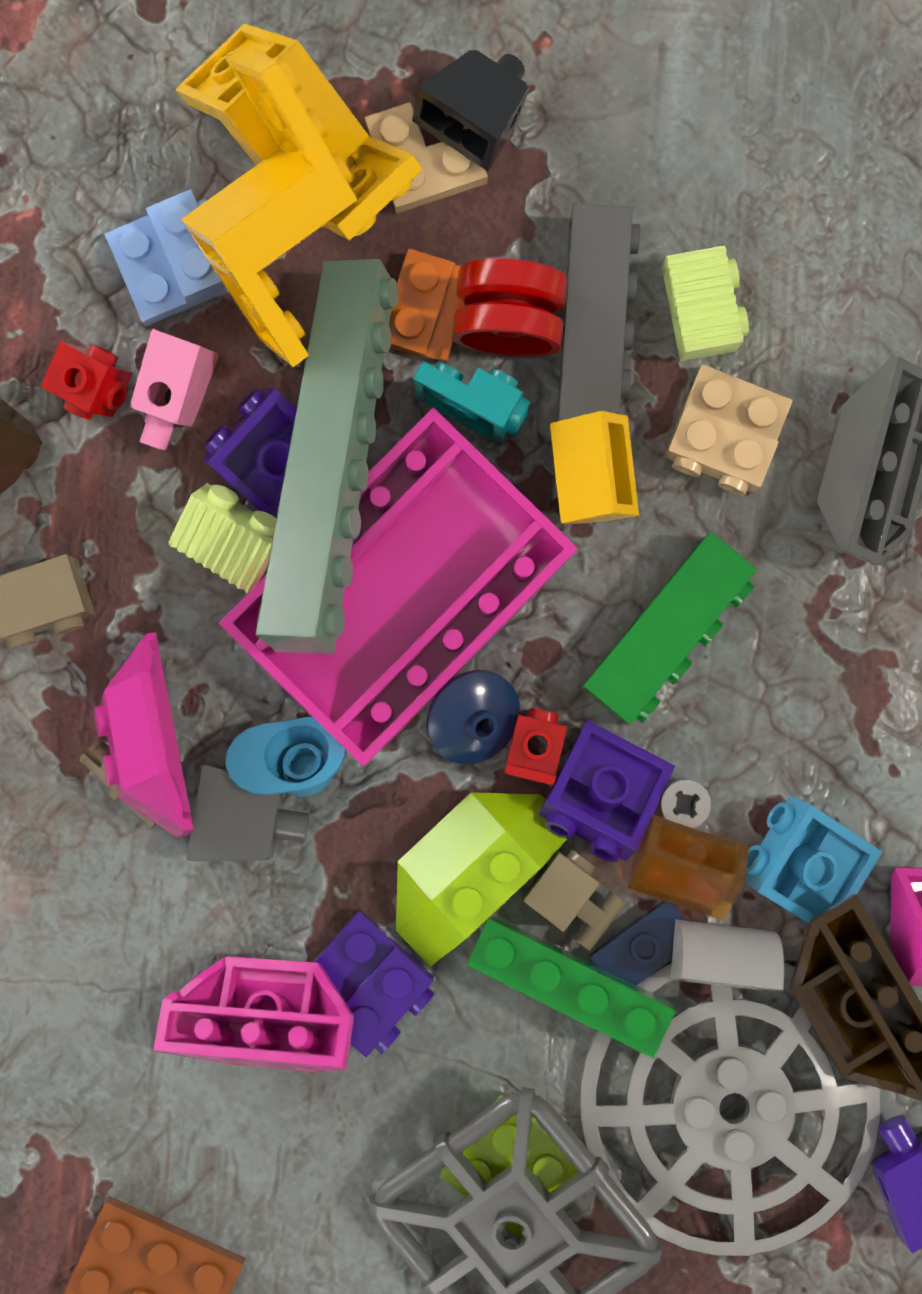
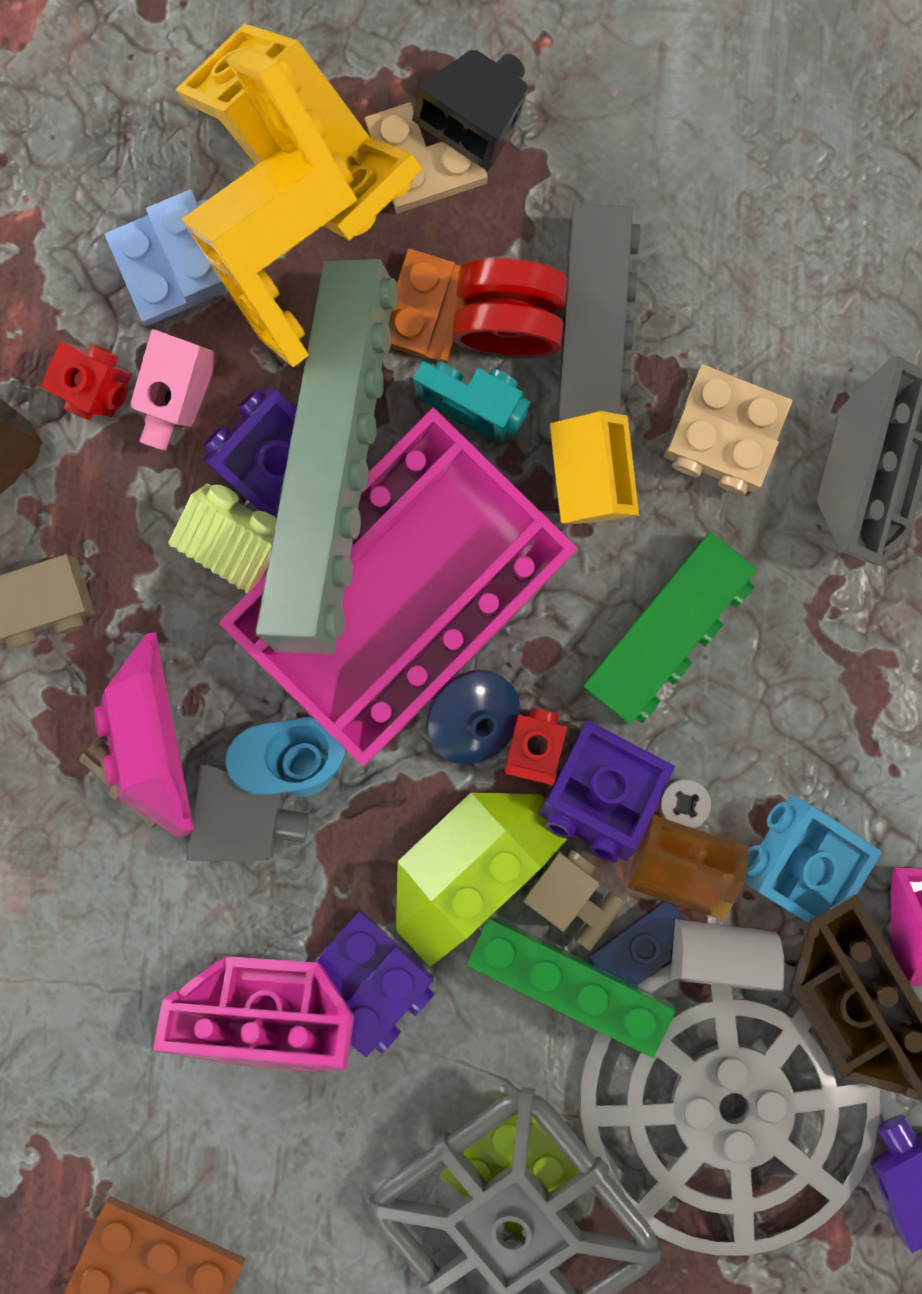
(704, 303): yellowish green brick -> none

